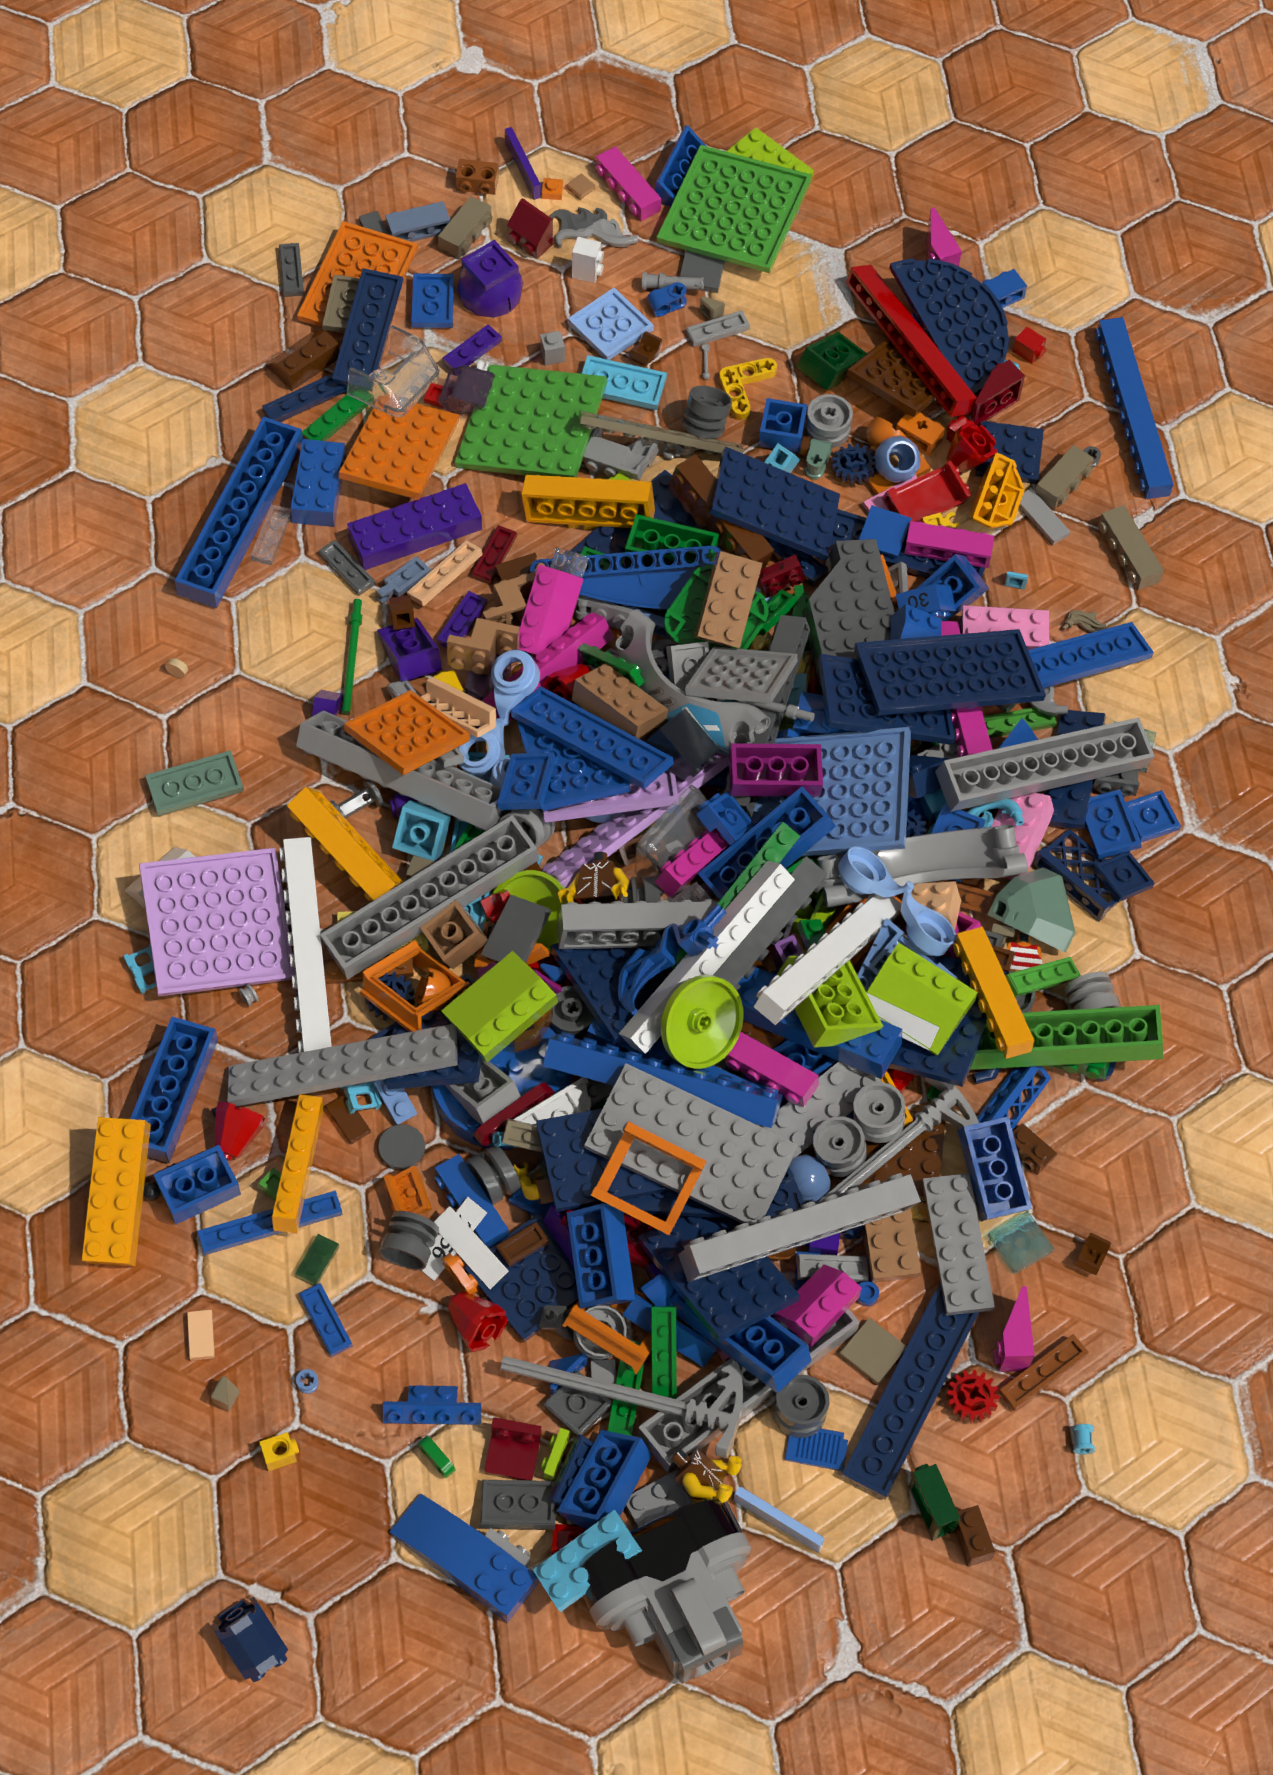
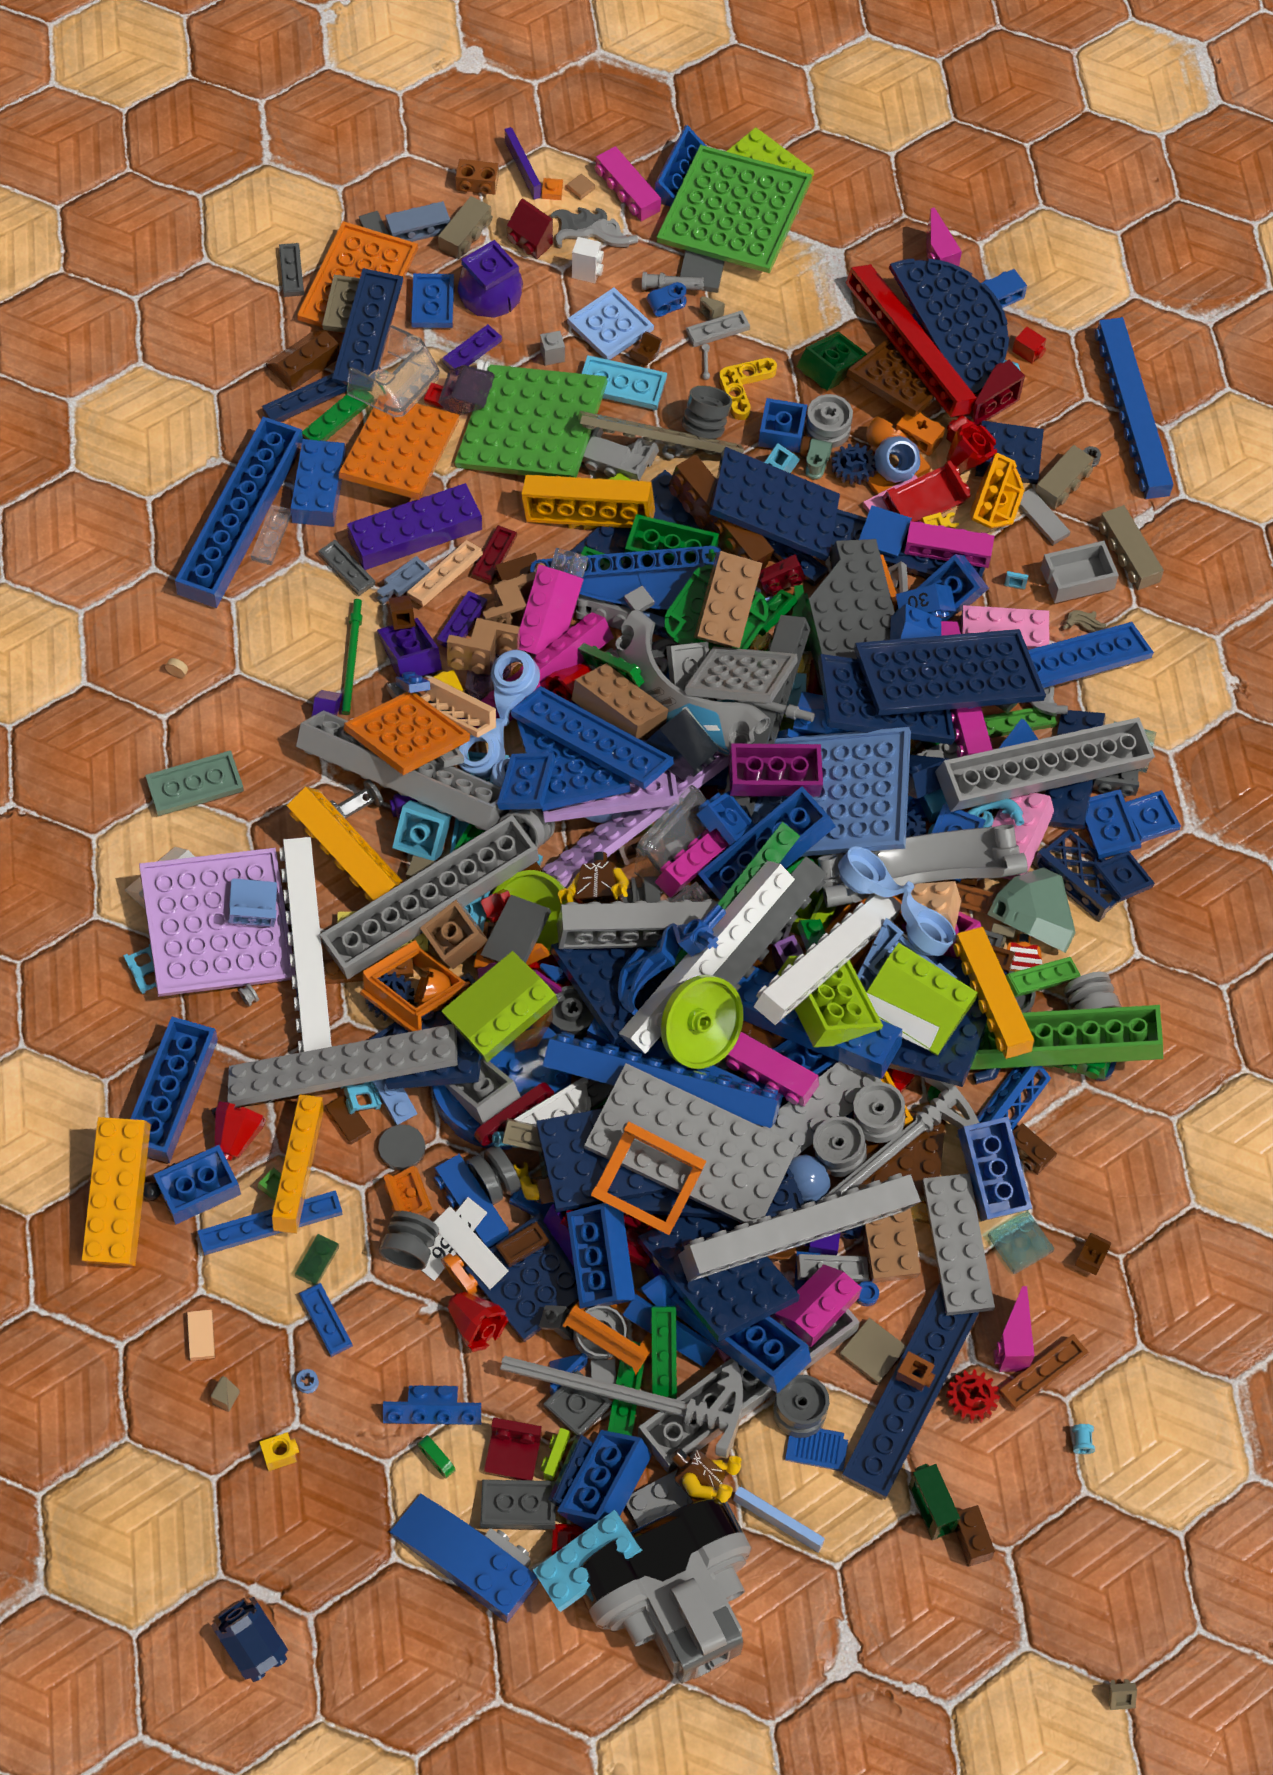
(252, 902): none -> medium blue bracket
(412, 682): none -> blue plate
(639, 599): none -> light grey tile
(912, 1364): none -> dark orange brick
(1079, 571): none -> light grey piece
(1122, 1695): none -> dark tan tile

